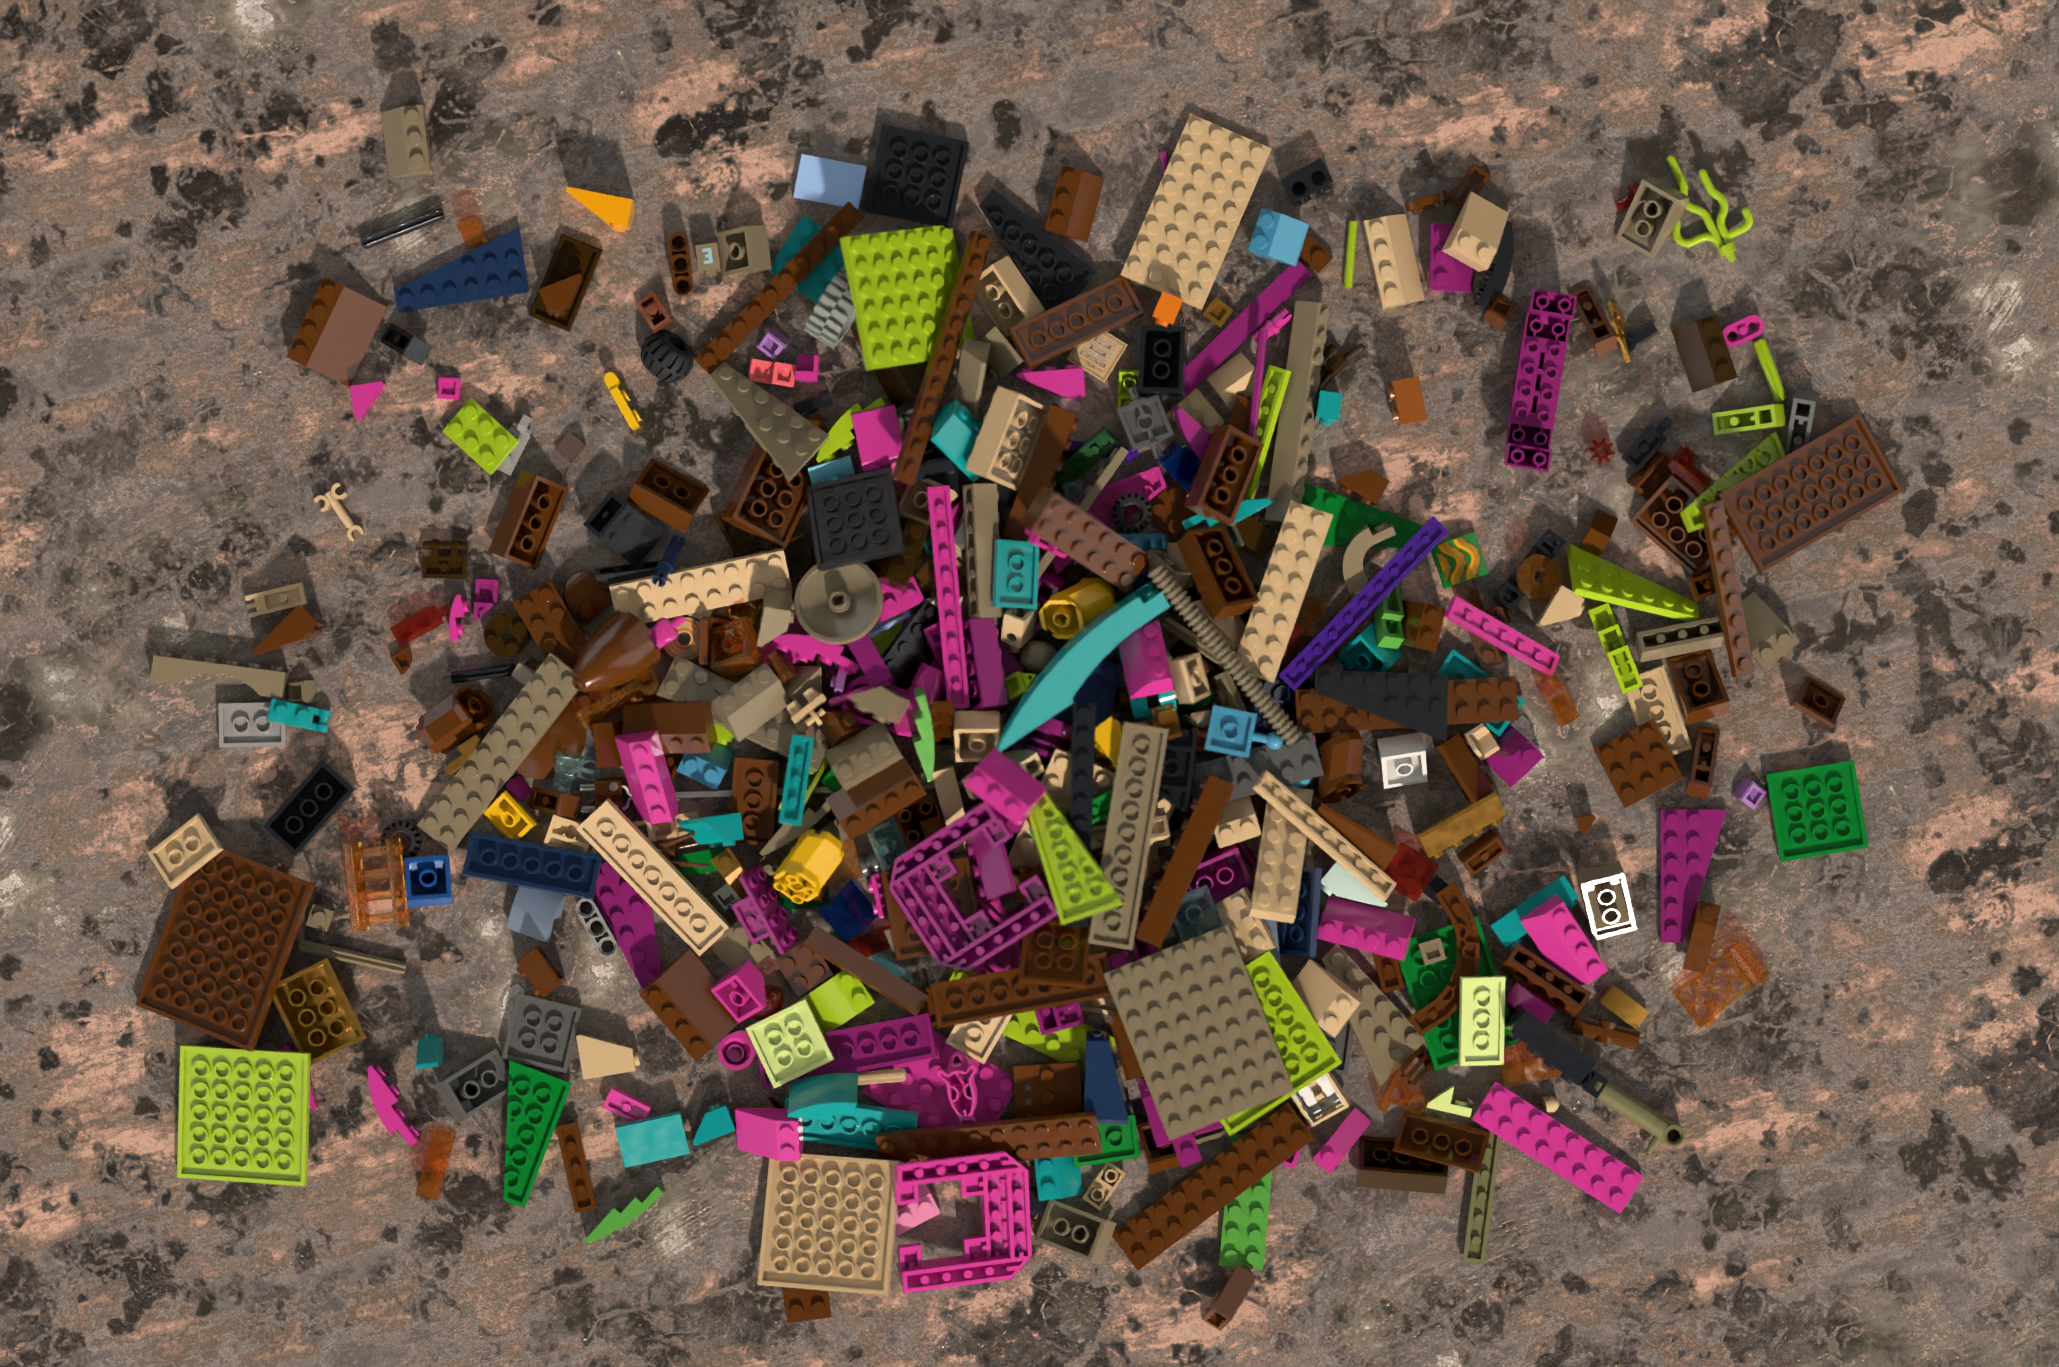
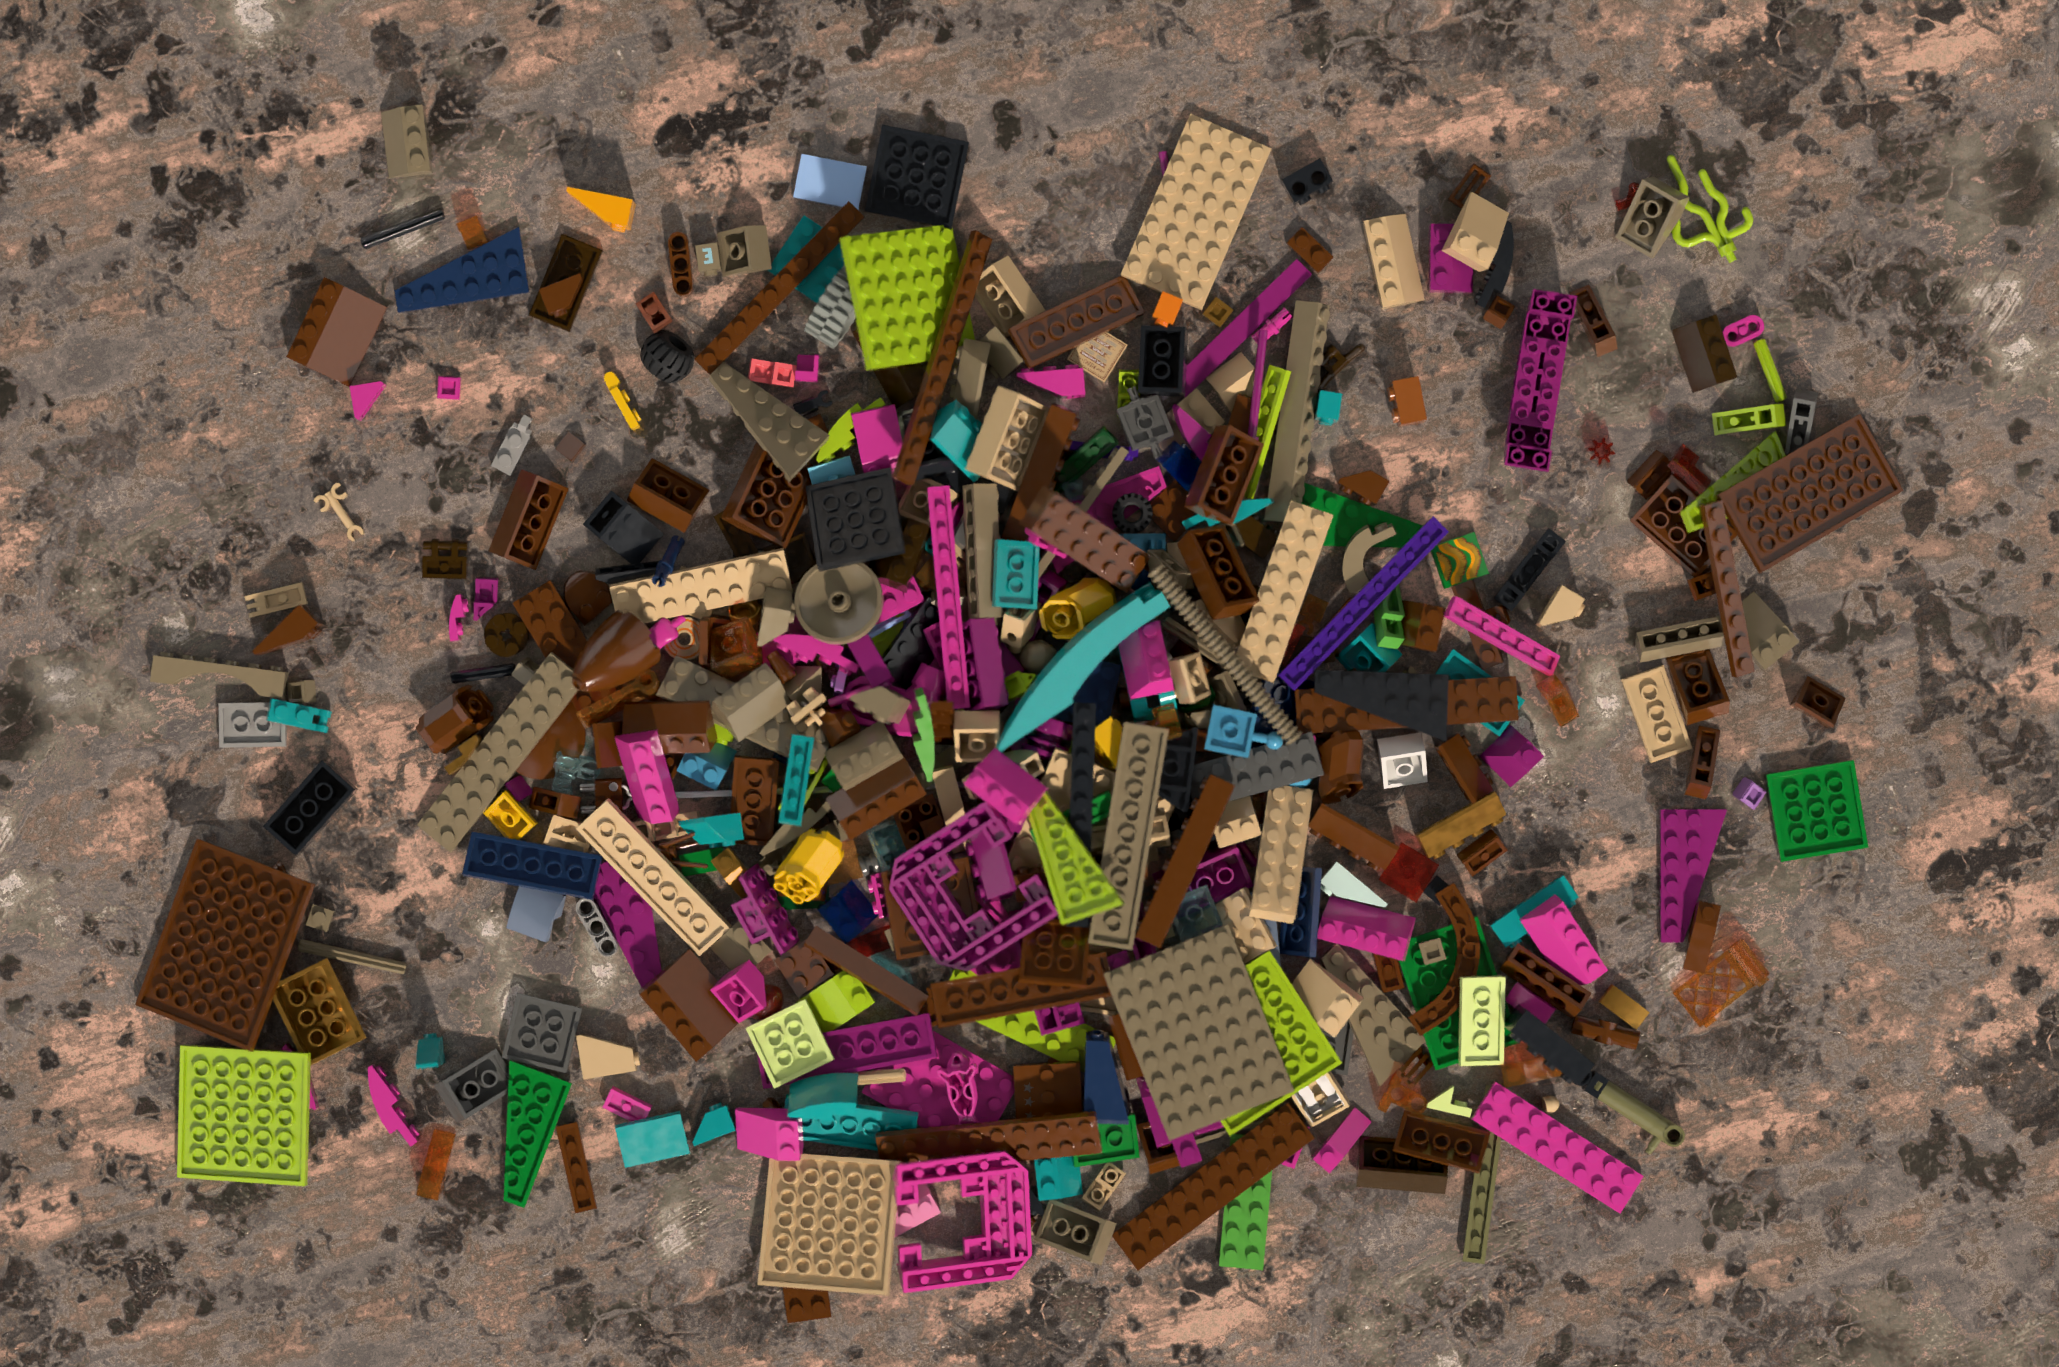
(185, 851): tan tile -> none
(356, 885): clear orange fence -> none
(403, 659): reddish brown tile -> none
(406, 344): black slope -> none
(410, 830): black tyre -> none
(419, 624): clear red hinge -> none
(428, 881): blue slope -> none
(481, 436): lime plate -> none
(540, 972): reddish brown slope -> none
(619, 1218): bright green slope -> none
(725, 897): dark grey plate -> none
(736, 1050): dark pink piece -> none
(773, 343): medium lavender slope -> none
(978, 1037): tan plate -> none
(1044, 262): black wing -> none
(1074, 204): reddish brown slope -> none
(1229, 1297): reddish brown slope -> none
(1278, 237): dark azure slope -> none
(1324, 835): tan tile -> none
(1350, 254): lime bar -> none
(1418, 206): reddish brown plate -> none
(1482, 741): tan panel -> none
(1533, 588): clear orange plate -> none
(1584, 823): reddish brown slope -> none
(1598, 533): reddish brown slope -> none
(1606, 900): dark tan slope -> none
(1612, 584): lime wing -> none
(1615, 648): lime slope -> none
(1617, 321): pearl gold piece -> none
(1638, 763): reddish brown plate -> none
(1642, 335): black bar -> none
(1647, 444): black hinge -> none

